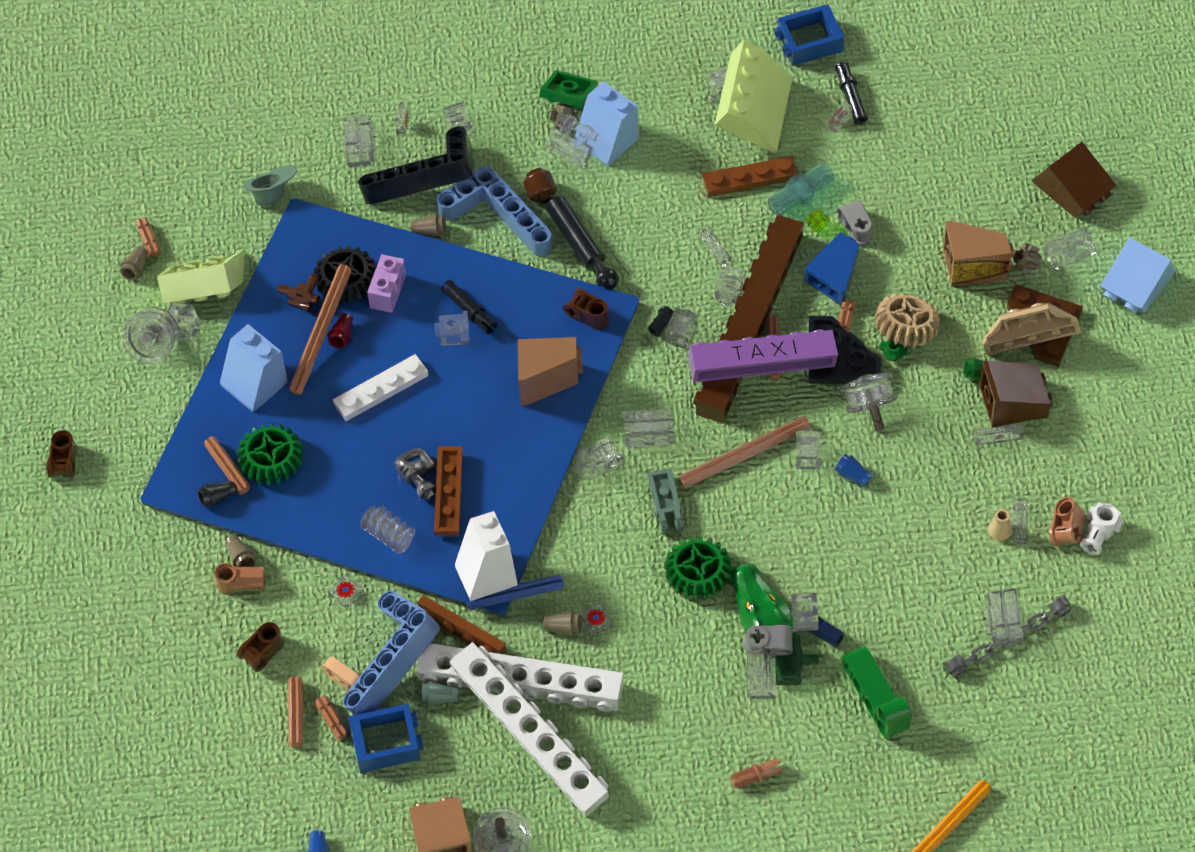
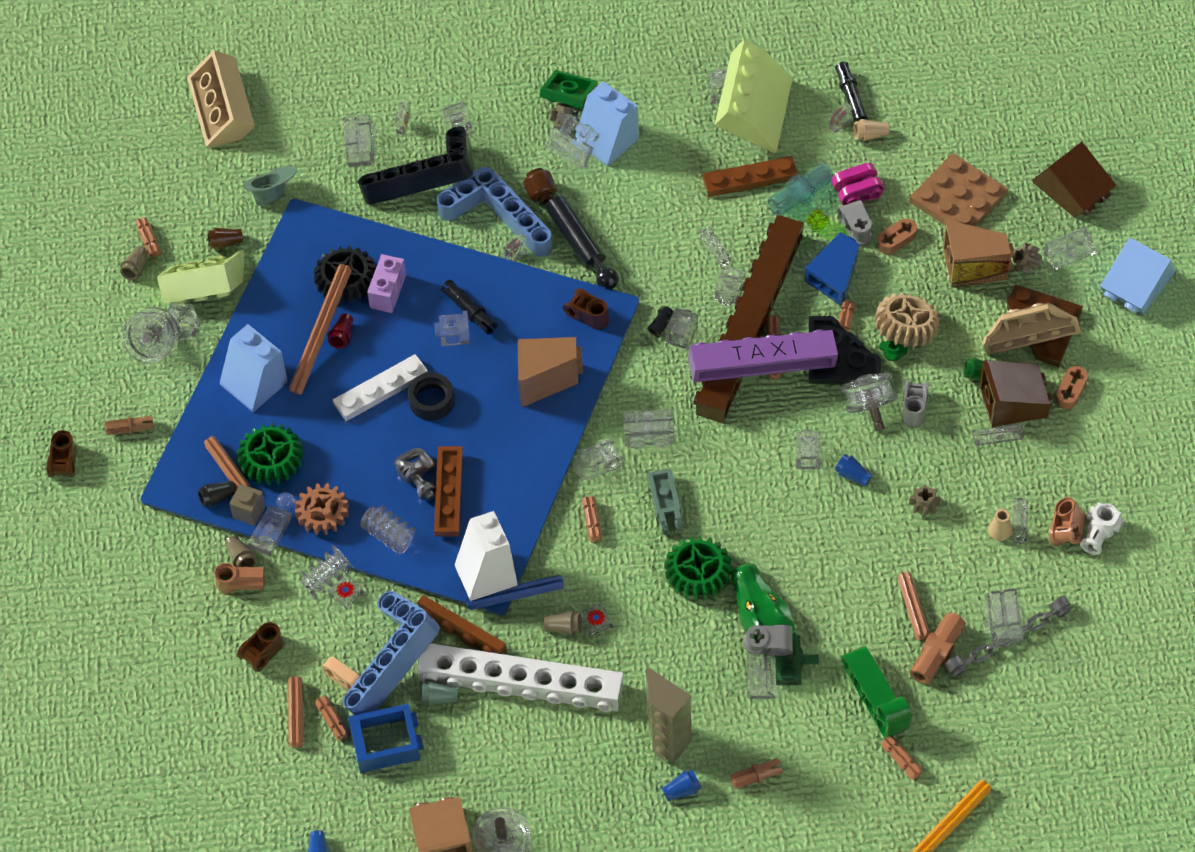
(129, 425): none -> medium nougat axle
(220, 100): none -> tan slope
(223, 237): none -> reddish brown cone
(247, 504): none -> dark tan brick
(272, 525): none -> clear plate
(302, 294): reddish brown piece -> none
(321, 509): none -> nougat gear
(325, 572): none -> clear piece
(426, 381): none -> black tyre
(429, 226): dark tan cone -> none
(515, 248): none -> clear tile
(584, 799): white brick -> none
(592, 519): none -> nougat axle
(668, 717): none -> dark tan slope
(682, 786): none -> blue cone
(743, 452): nougat axle -> none
(804, 612): clear brick -> none
(813, 50): blue window -> none
(828, 632): dark blue bar -> none
(858, 184): none -> dark pink brick
(868, 129): none -> tan cone
(898, 238): none -> nougat beam
(901, 757): none -> nougat axle
(913, 606): none -> nougat axle
(914, 399): none -> light grey piece
(924, 500): none -> dark tan gear
(938, 648): none -> nougat piece
(958, 193): none -> medium nougat plate
(1075, 389): none -> nougat beam

